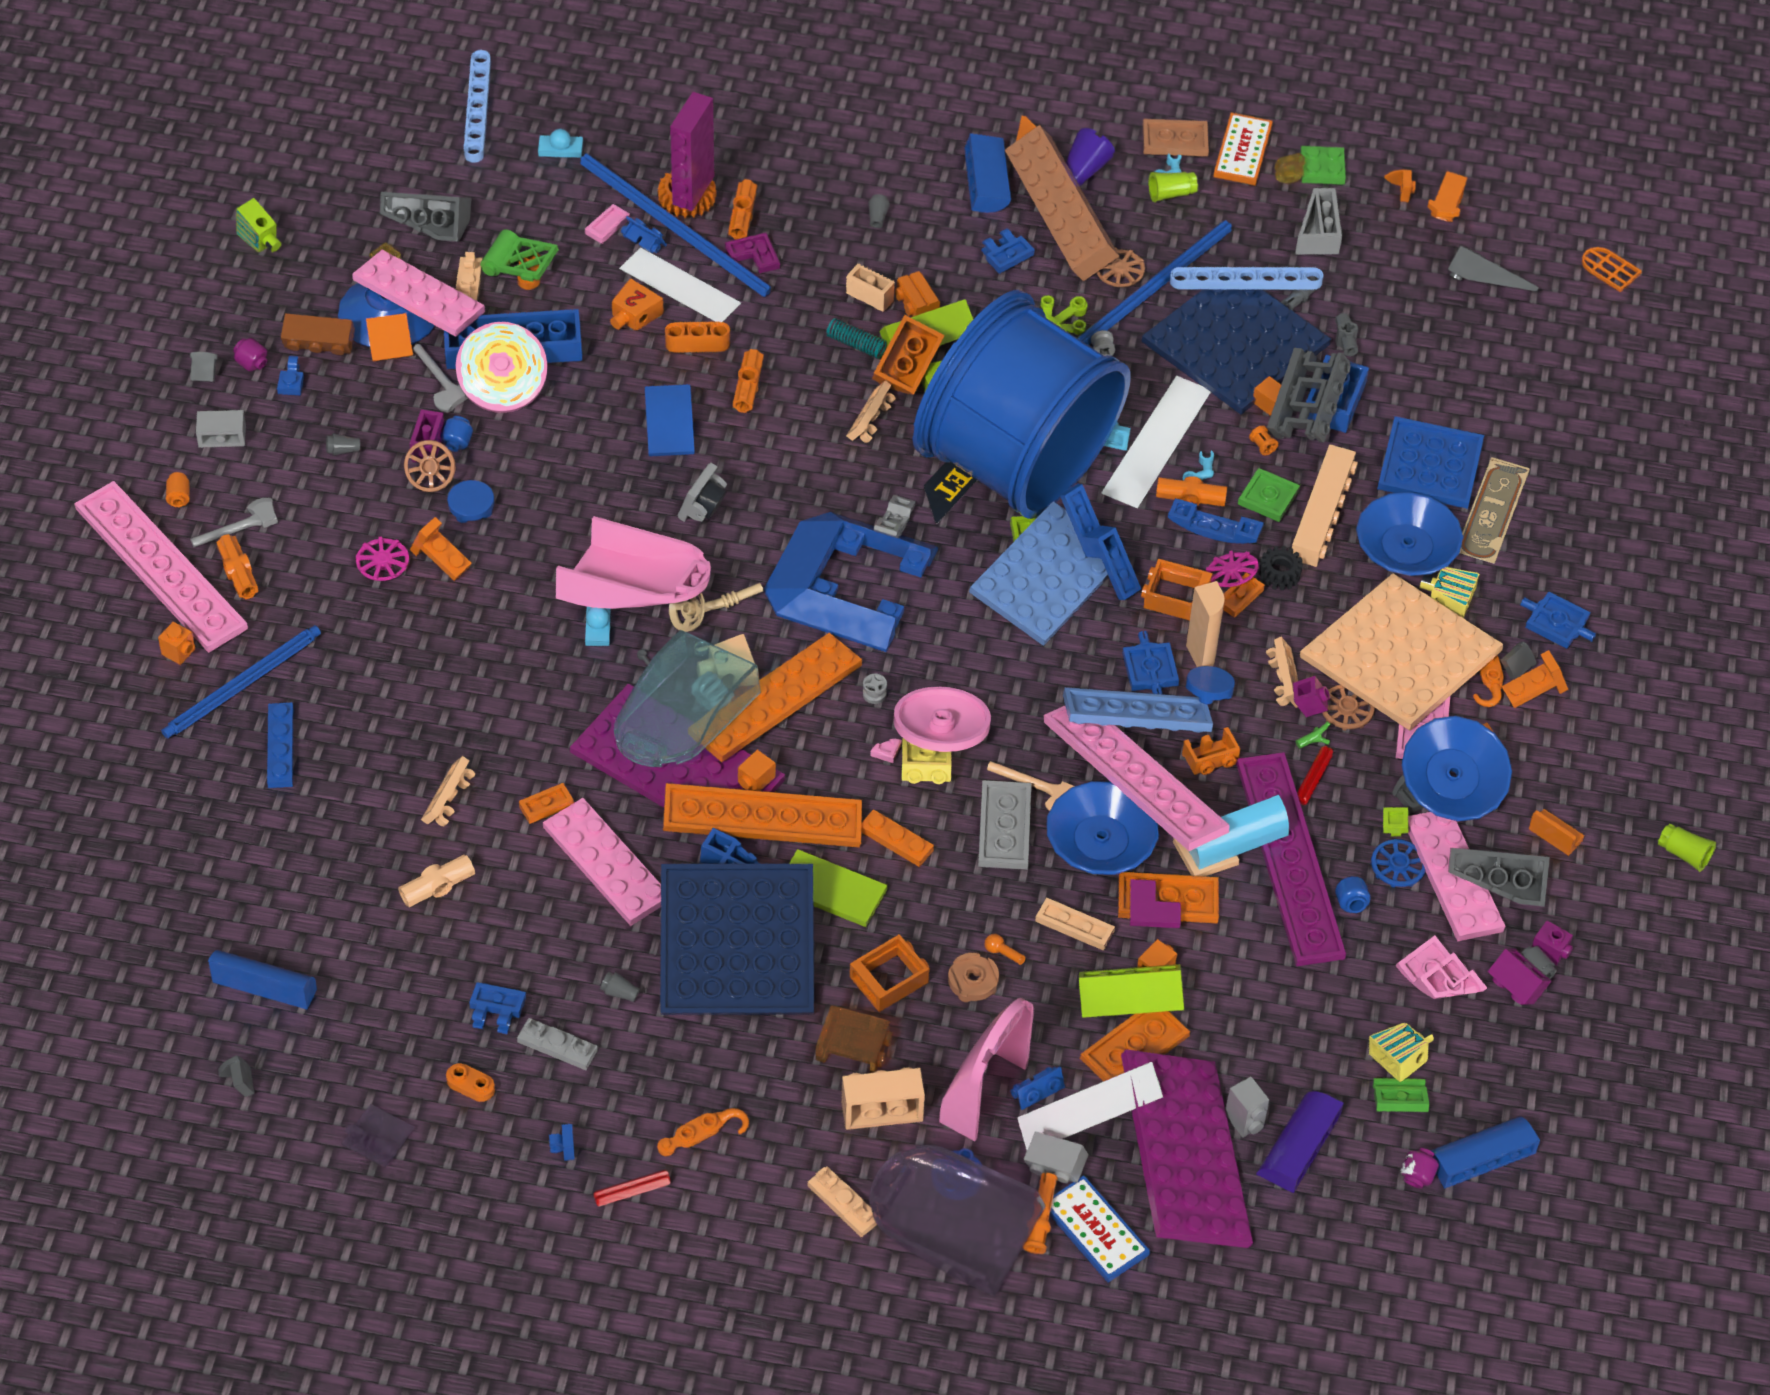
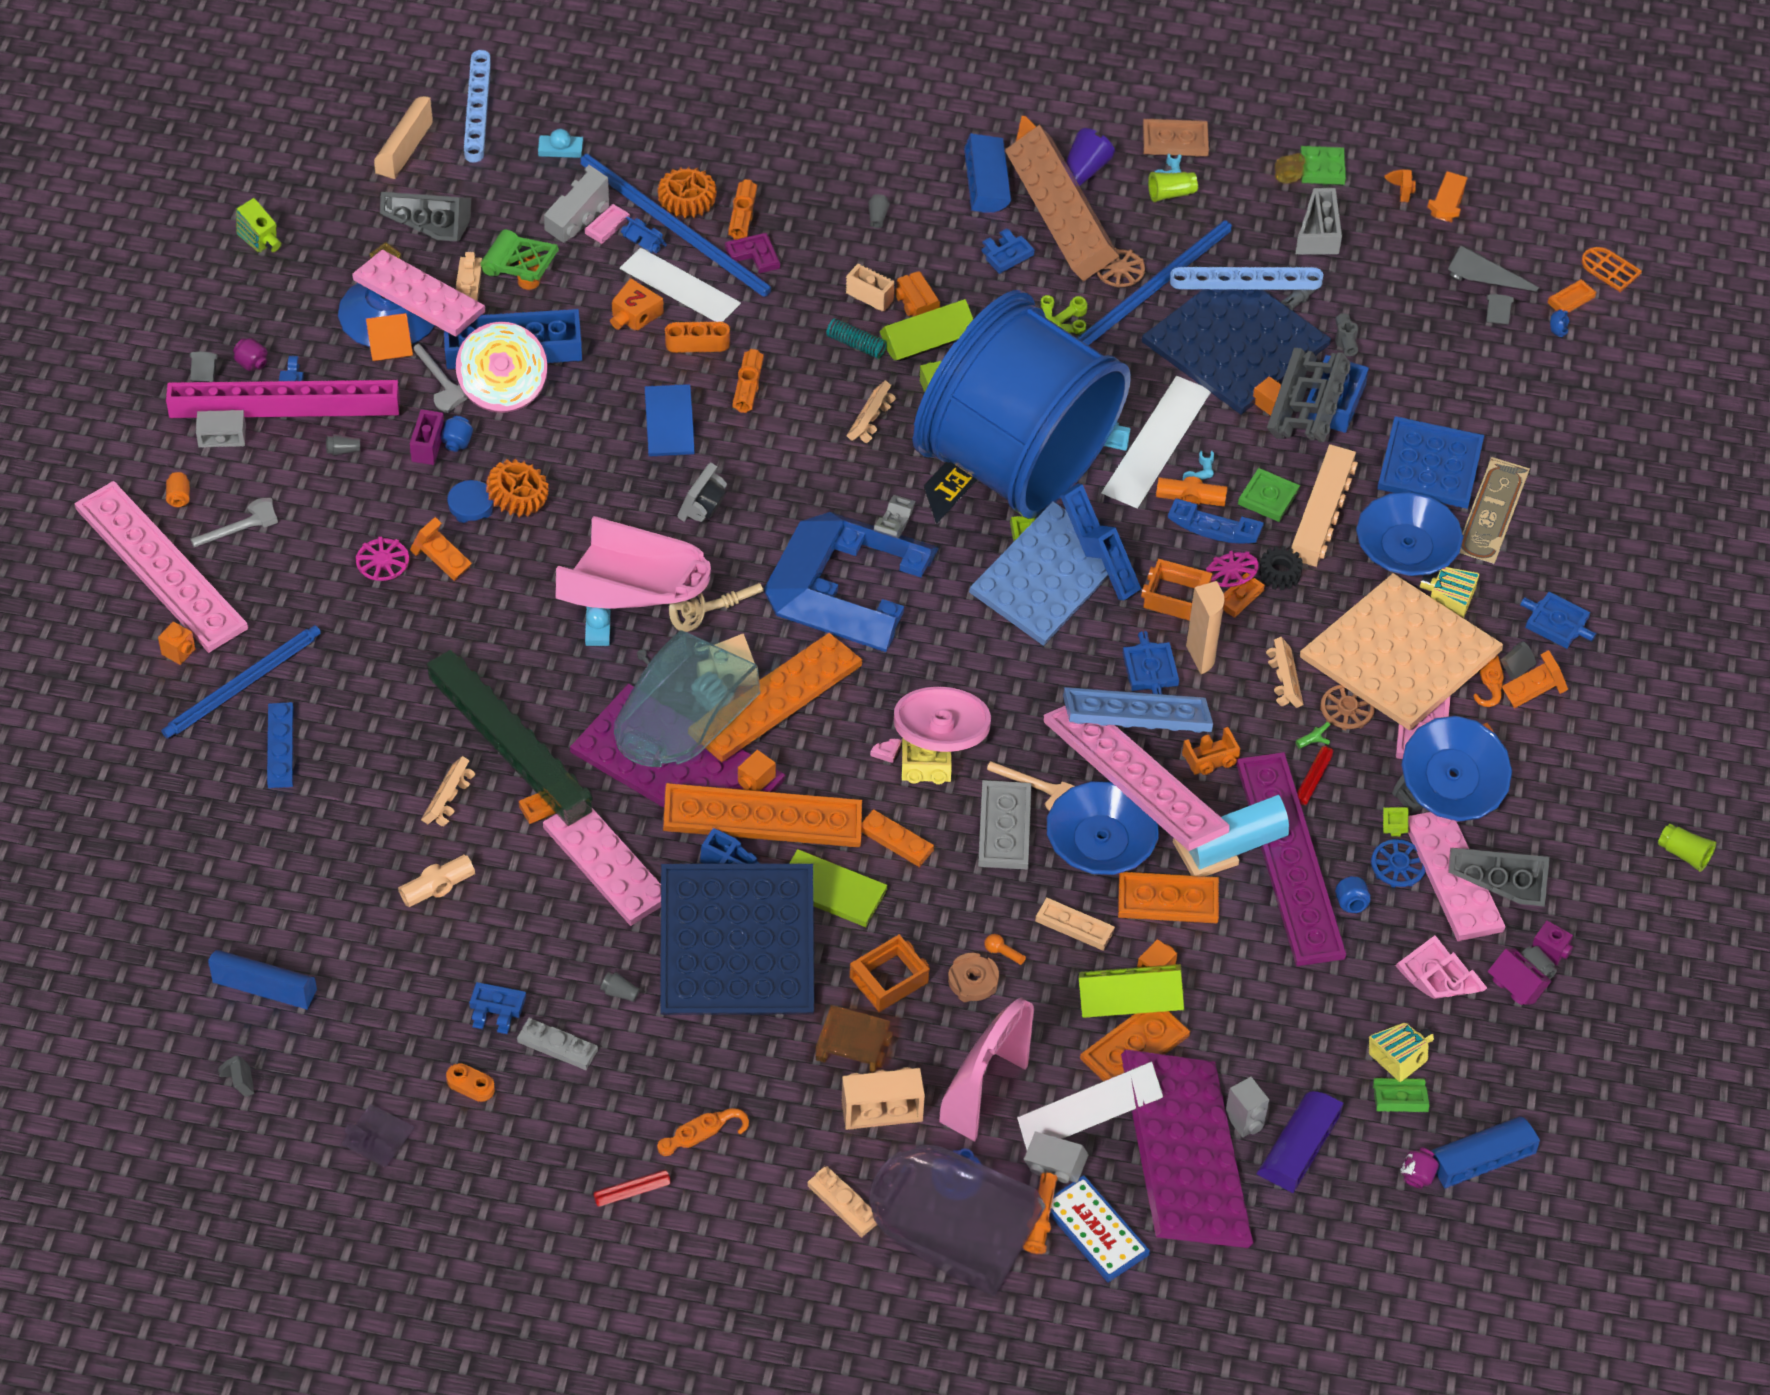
(237, 566): orange piece -> none
(285, 398): none -> dark pink brick
(317, 334): dark orange brick -> none
(404, 138): none -> light nougat brick
(429, 465): nougat wheel -> none
(510, 737): none -> clear green brick
(517, 487): none -> orange gear
(563, 1142): blue tile -> none
(579, 207): none -> light grey wedge
(692, 151): magenta brick -> none
(875, 682): light grey wheel -> none
(908, 356): orange slope -> none
(1042, 1086): blue hinge -> none
(1103, 342): light grey wheel -> none
(1149, 912): magenta tile -> none
(1210, 683): blue tile -> none
(1243, 149): tile -> none
(1263, 440): orange bush -> none
(1311, 696): magenta brick -> none
(1498, 309): none -> dark grey tile
(1555, 831): orange panel -> none
(1559, 323): none -> blue plate
(1572, 296): none -> orange tile

